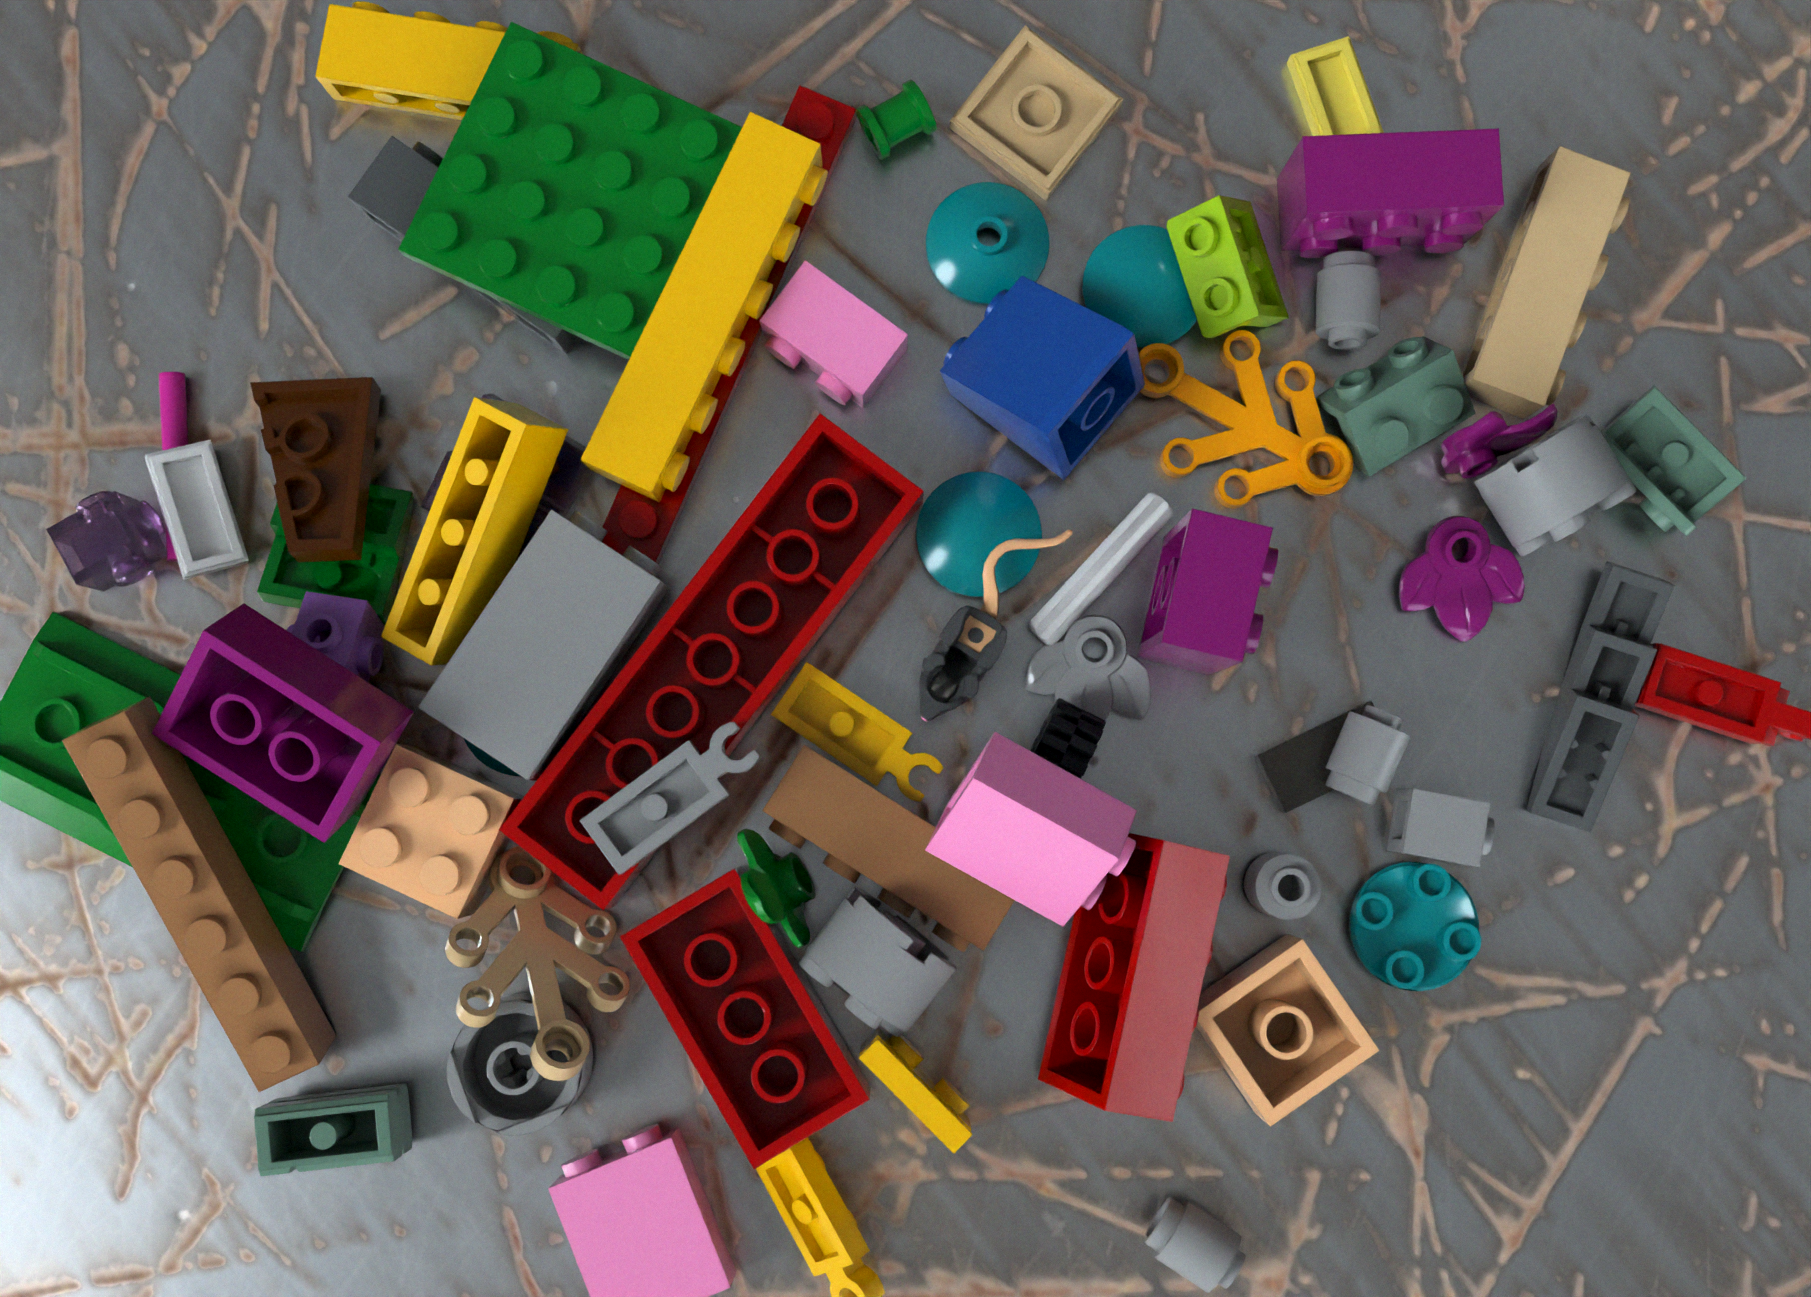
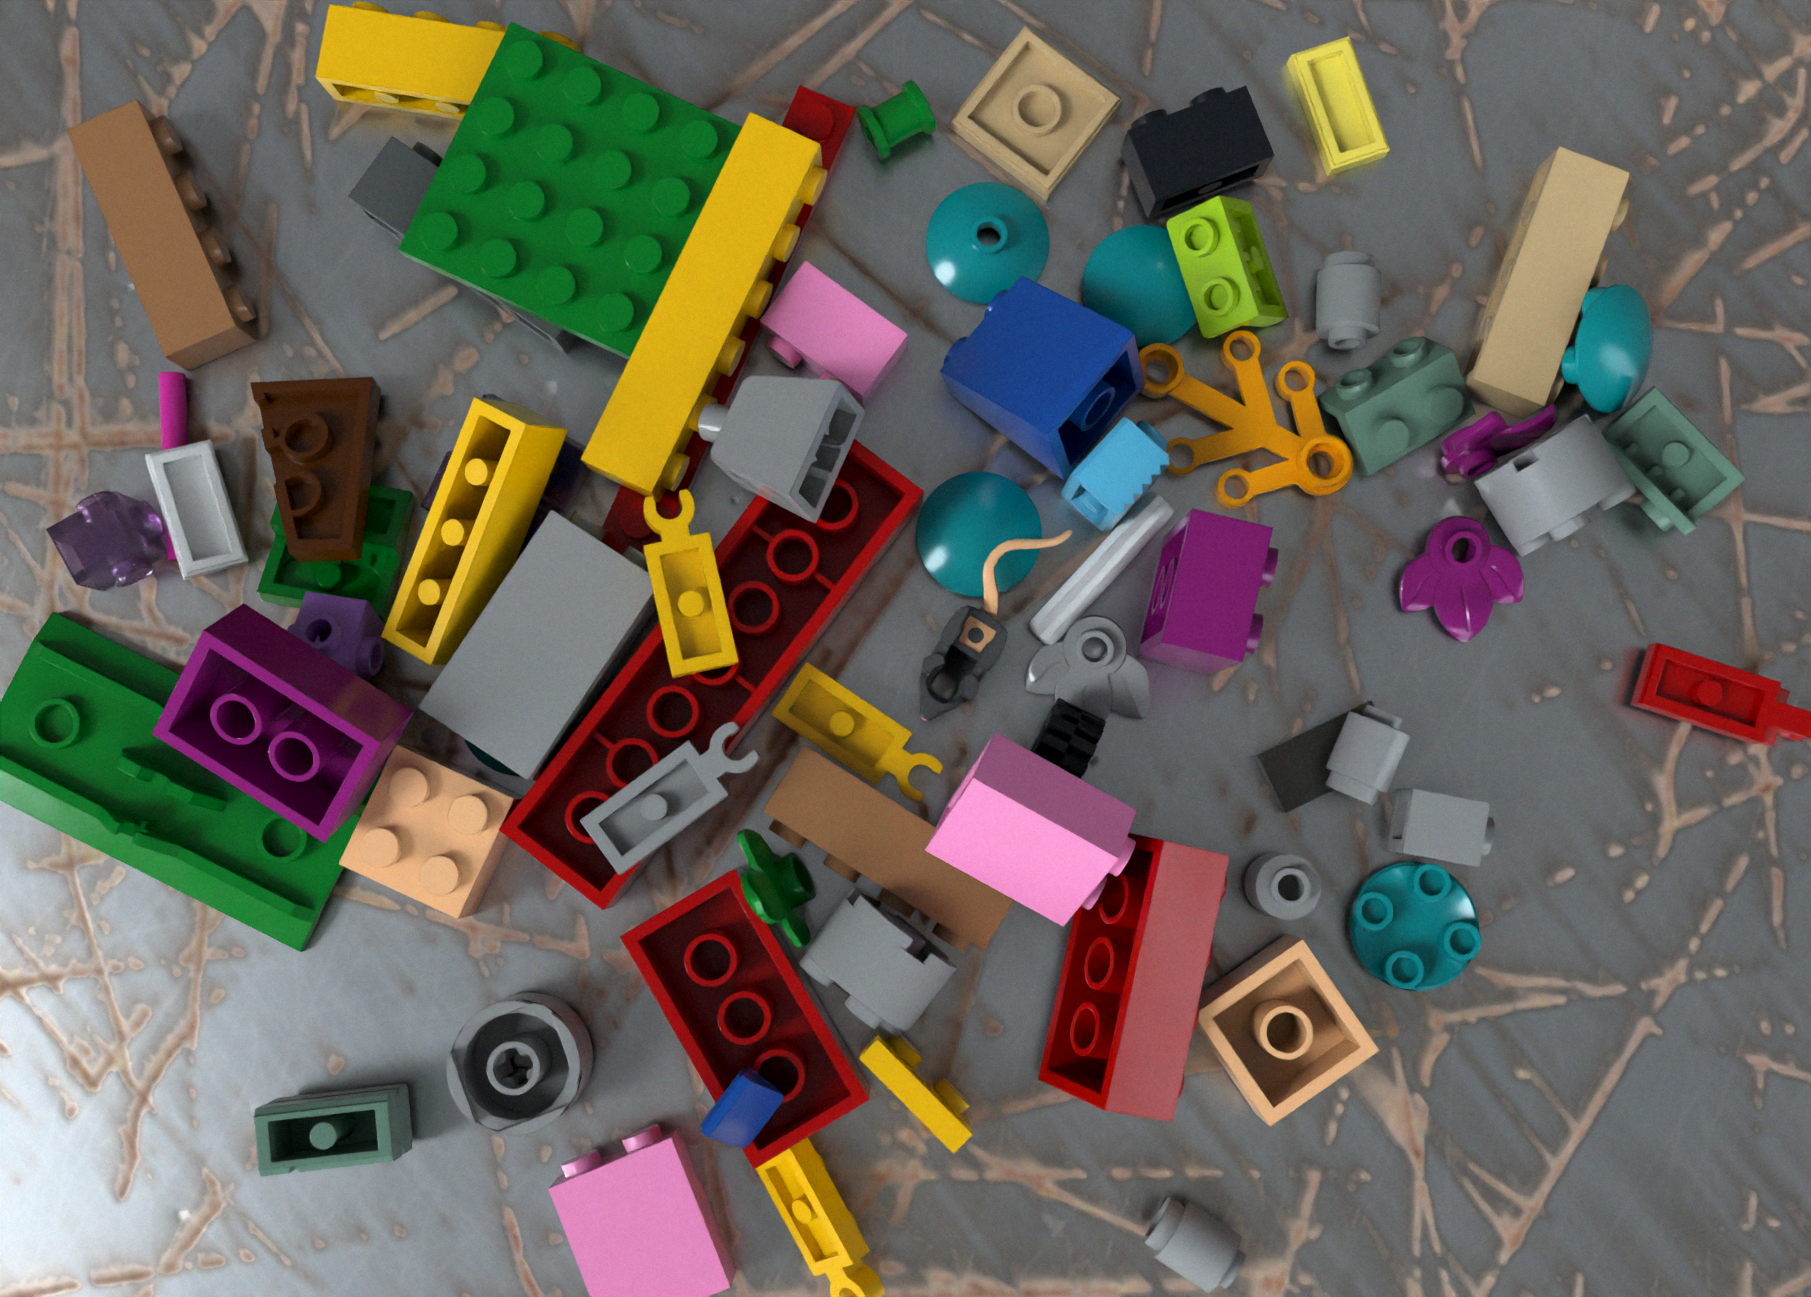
(163, 235): none -> medium nougat brick
(202, 894): medium nougat brick -> none
(540, 953): tan plant -> none
(688, 593): none -> yellow plate
(742, 1109): none -> blue slope
(784, 438): none -> light grey torso
(1117, 473): none -> medium azure brick
(1196, 150): none -> black brick
(1389, 191): magenta brick -> none
(1598, 697): dark grey slope -> none
(1610, 347): none -> teal dish

